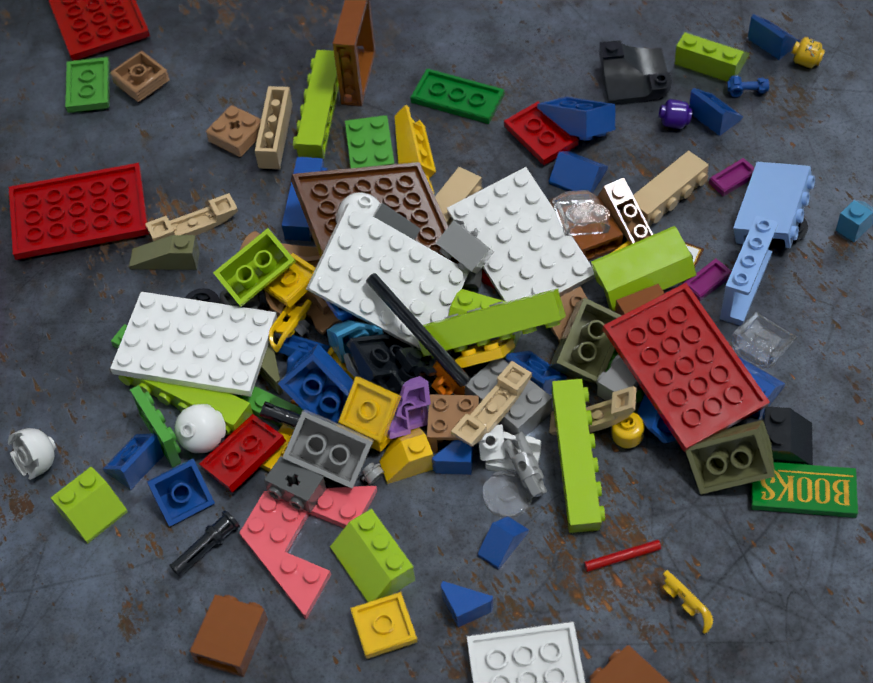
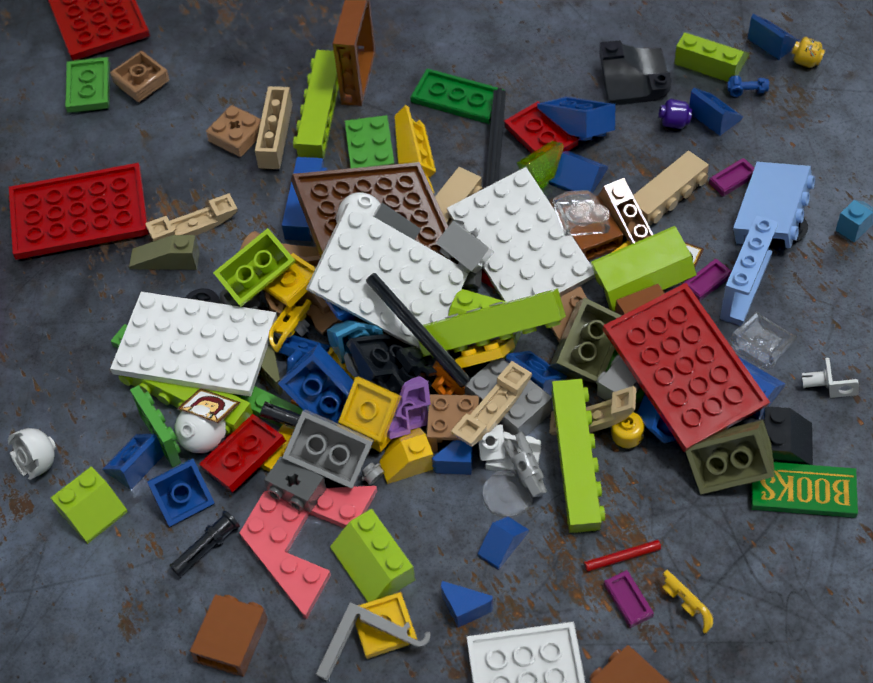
(218, 404): none -> sticker
(345, 628): none -> light grey hinge
(496, 136): none -> black axle
(543, 162): none -> clear neon green slope
(628, 599): none -> magenta tile
(824, 378): none -> white bracket

